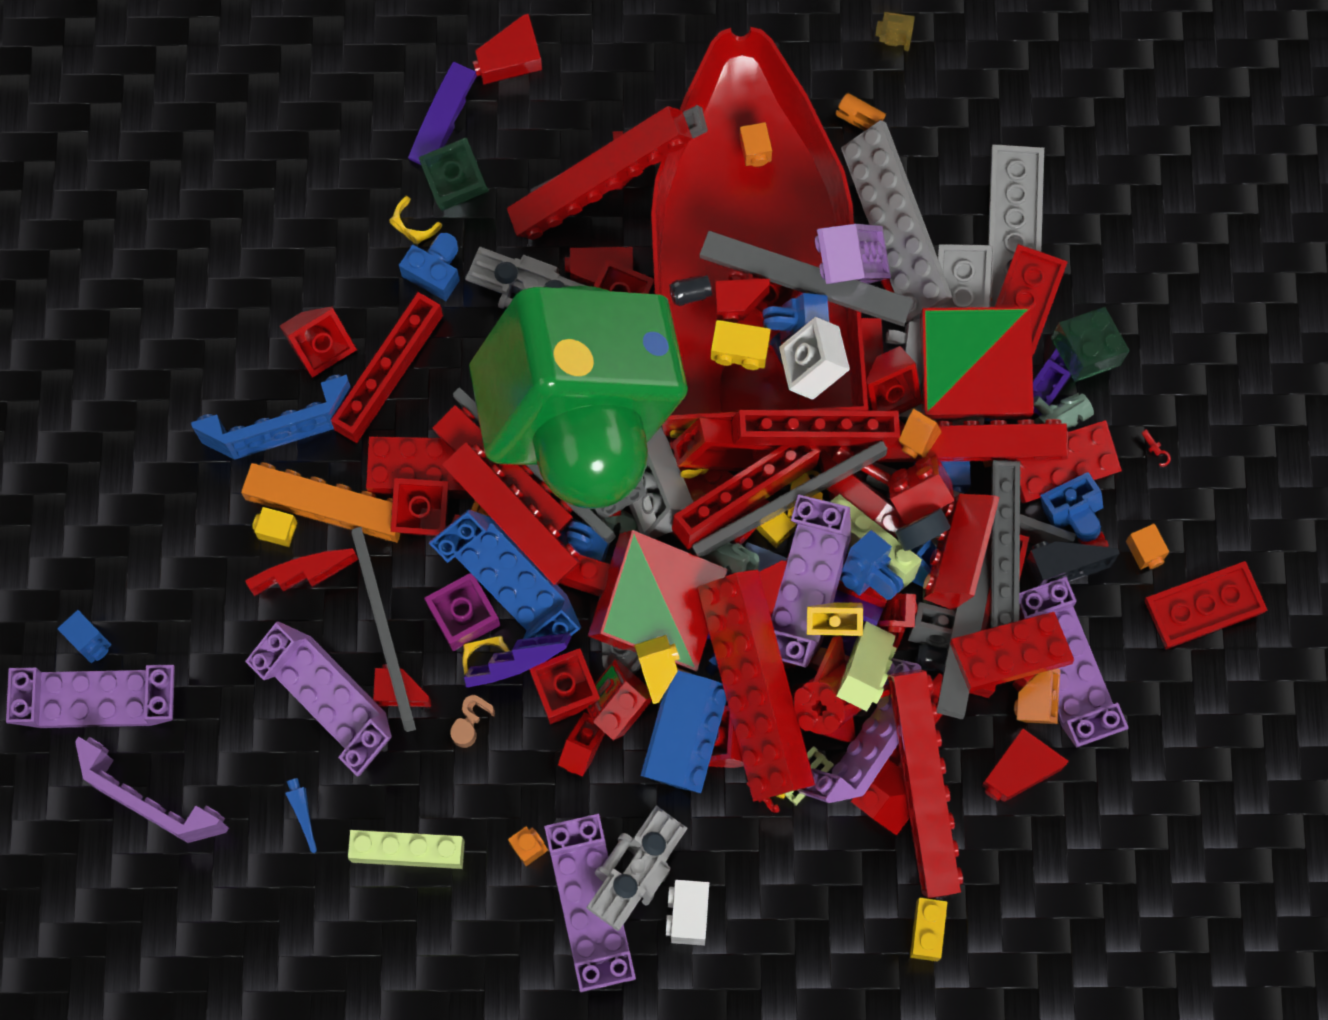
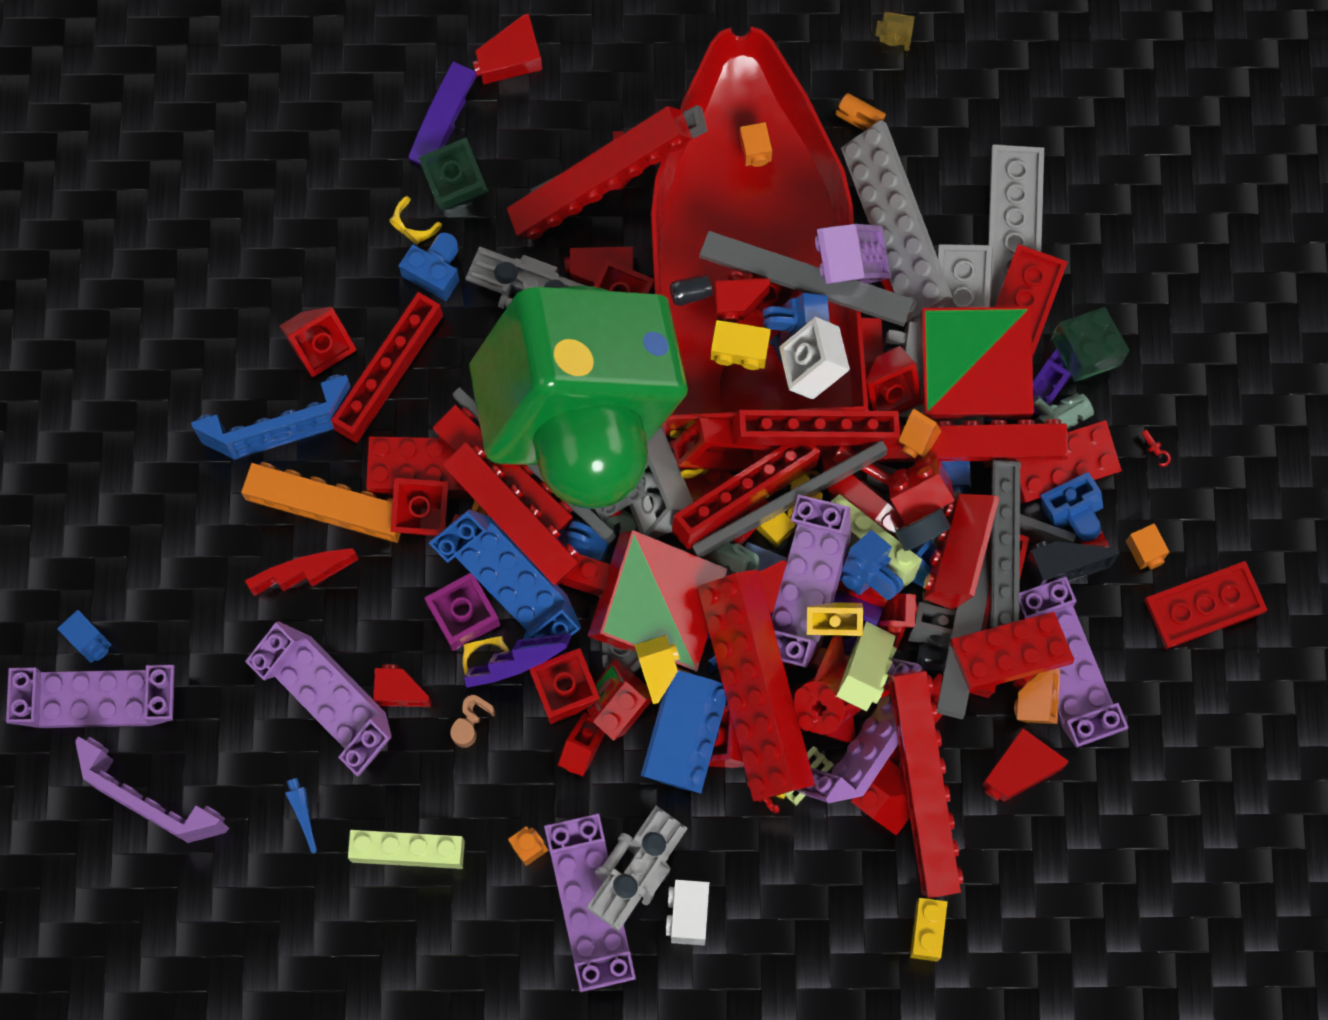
(275, 526): yellow brick -> none
(383, 630): dark grey tile -> none

